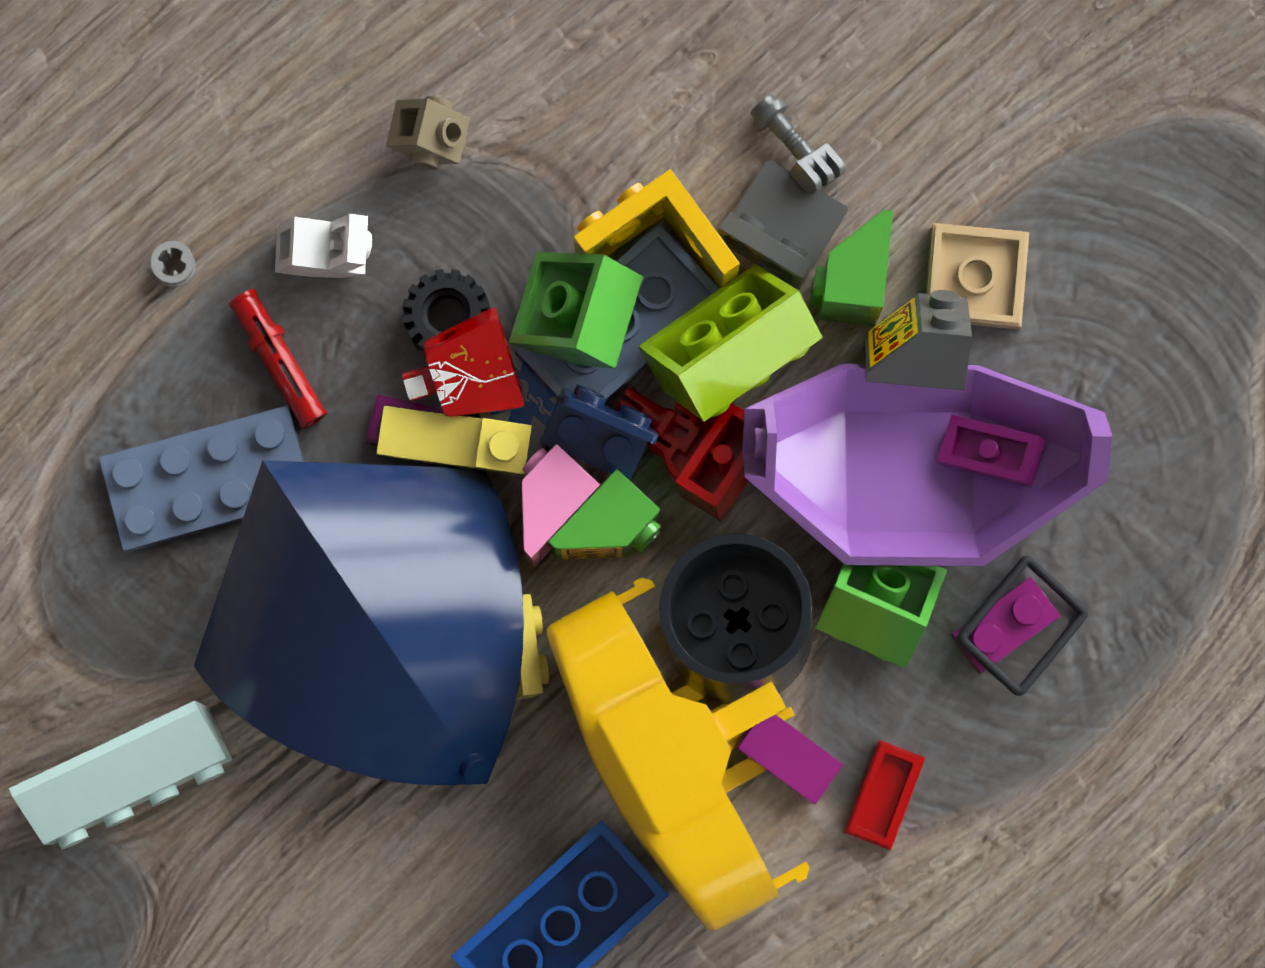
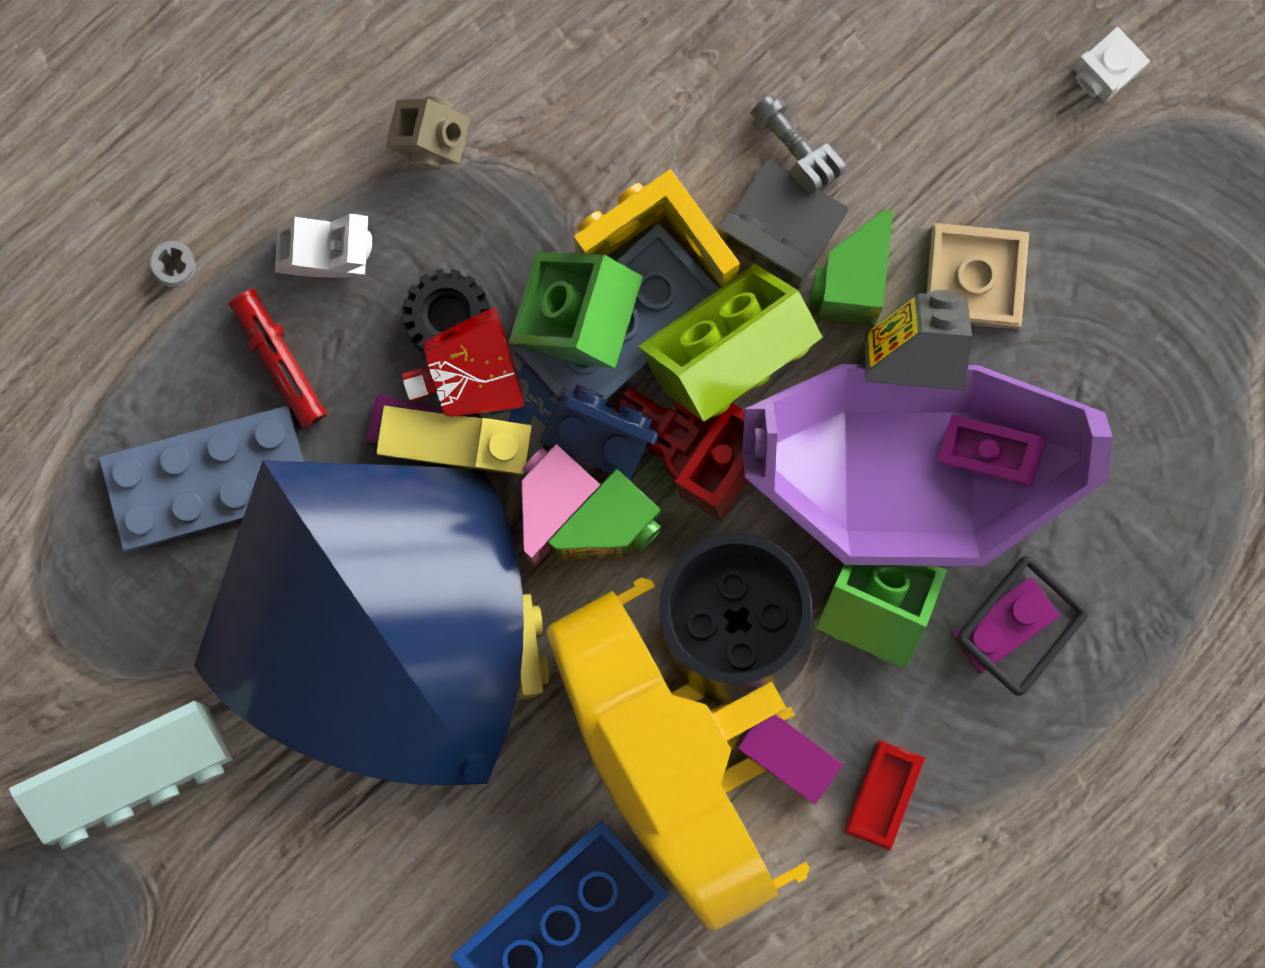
(1109, 65): none -> white bracket

